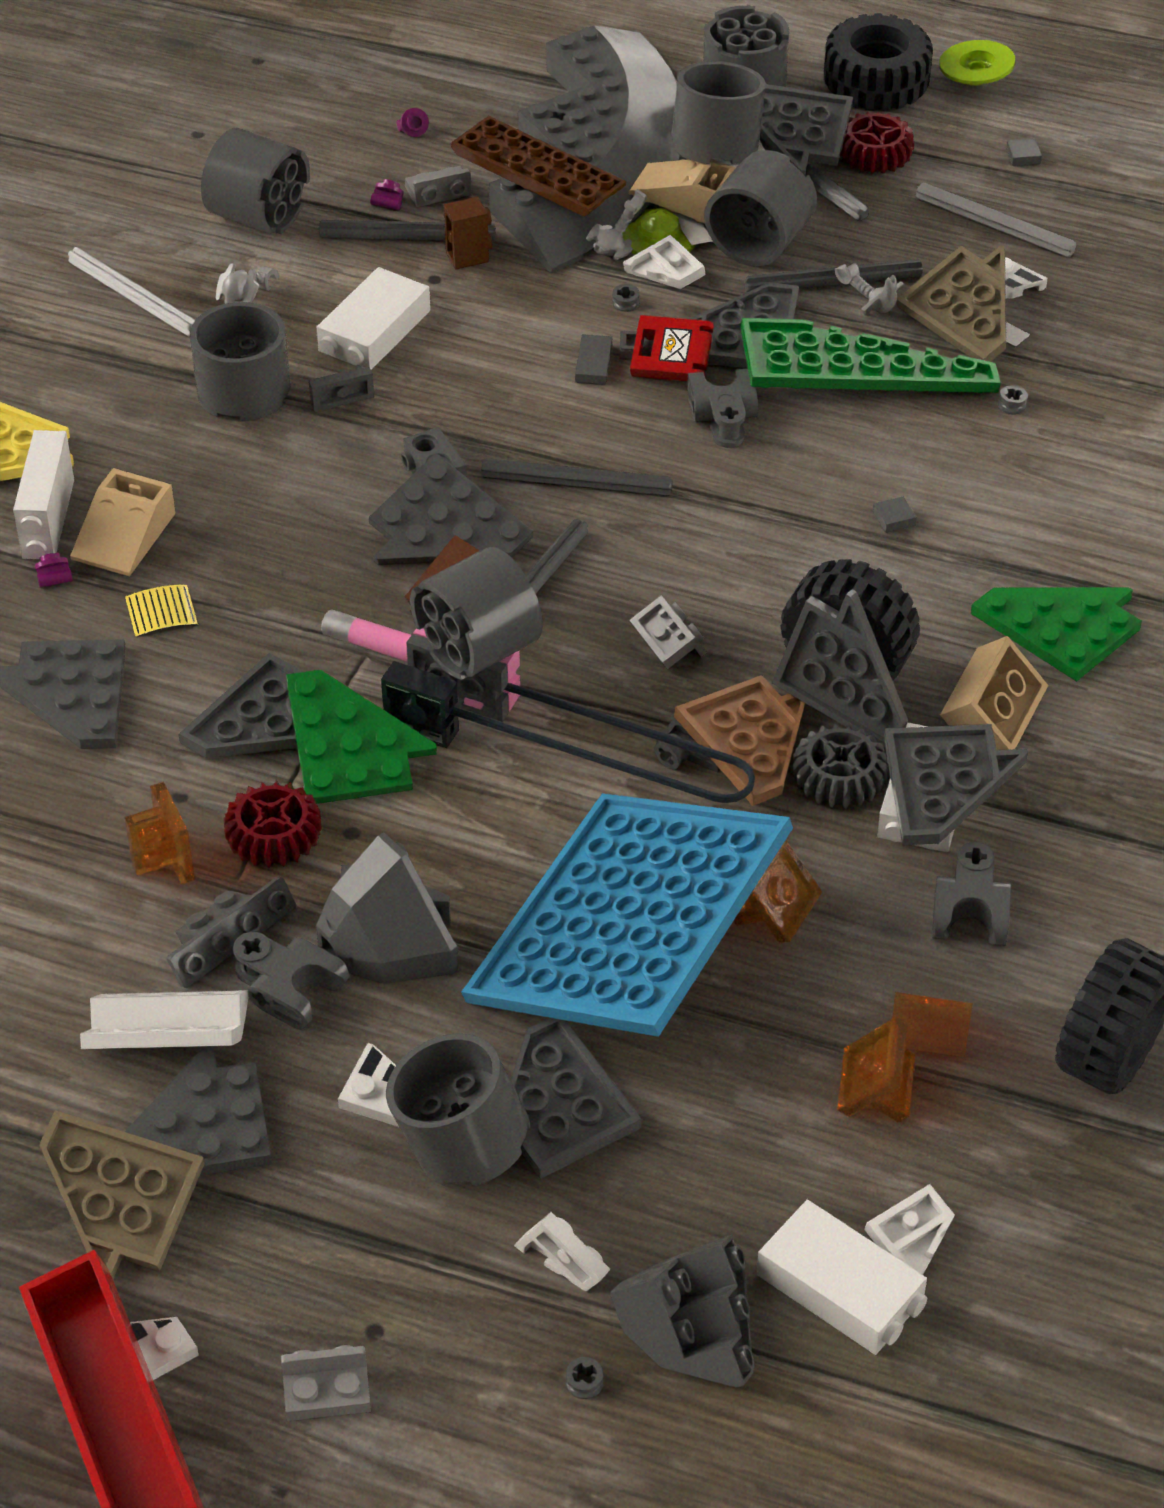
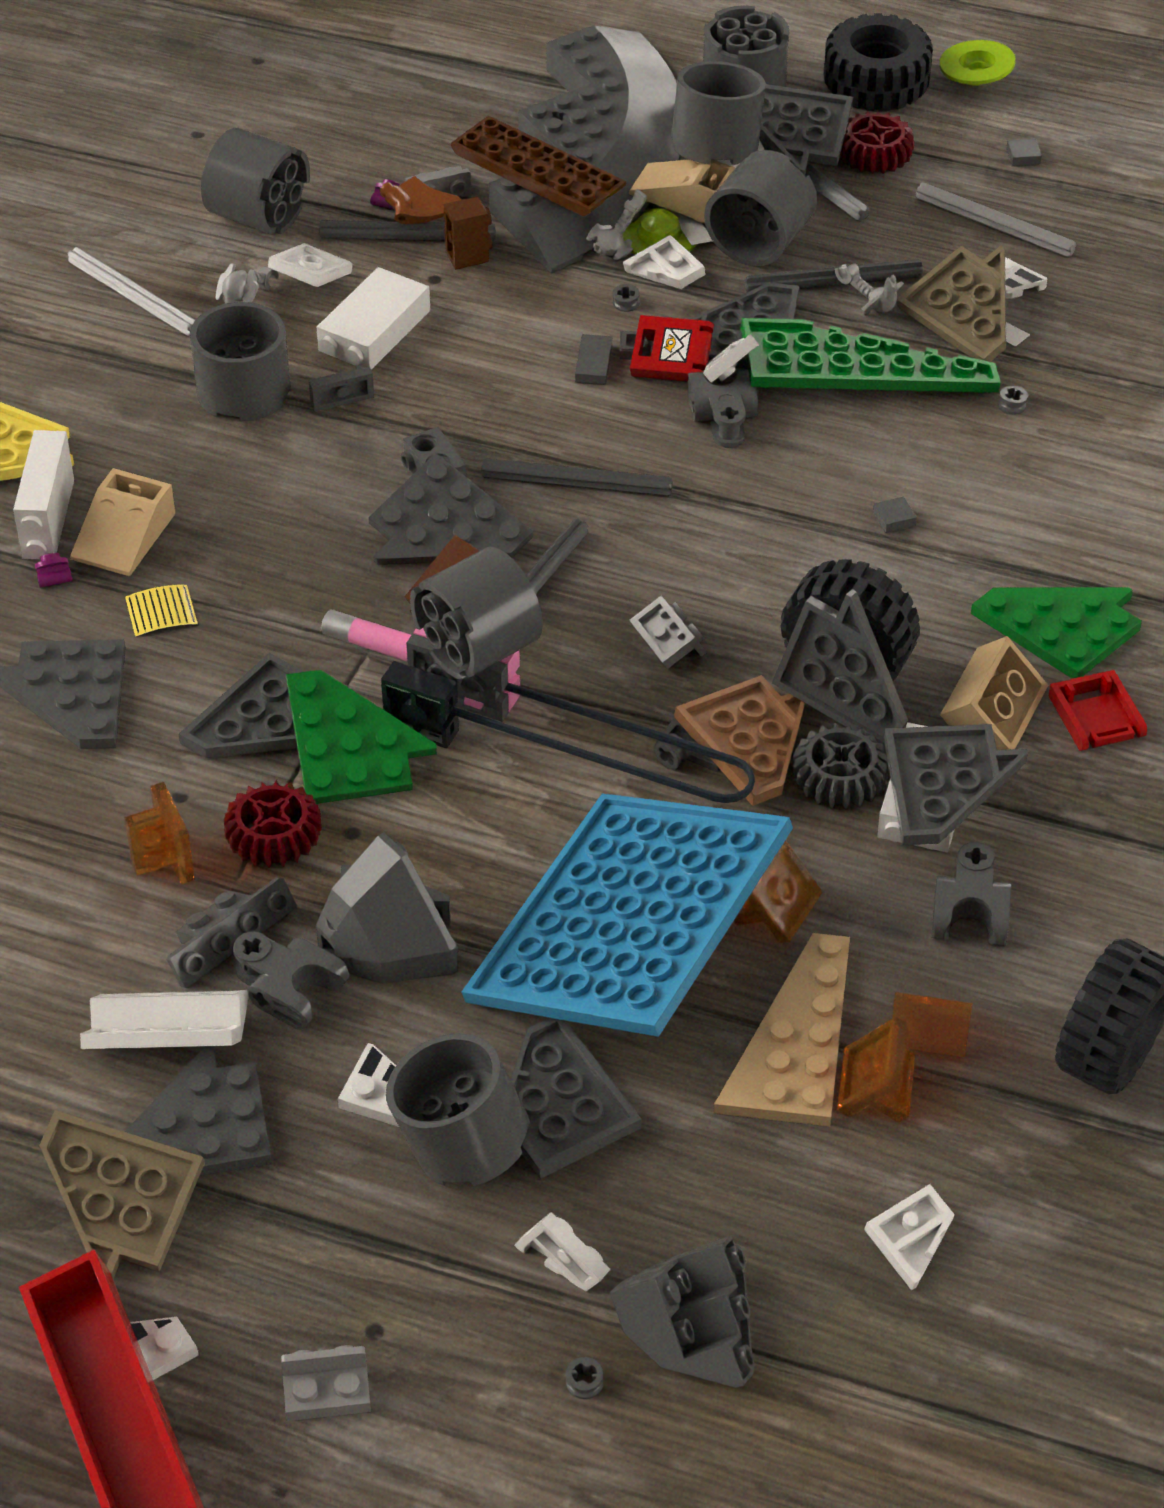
(310, 265): none -> white plate
(413, 122): magenta plate -> none
(416, 201): none -> dark orange arm
(726, 361): none -> white wing
(794, 1052): none -> tan wing
(842, 1277): white brick -> none
(1100, 718): none -> red container

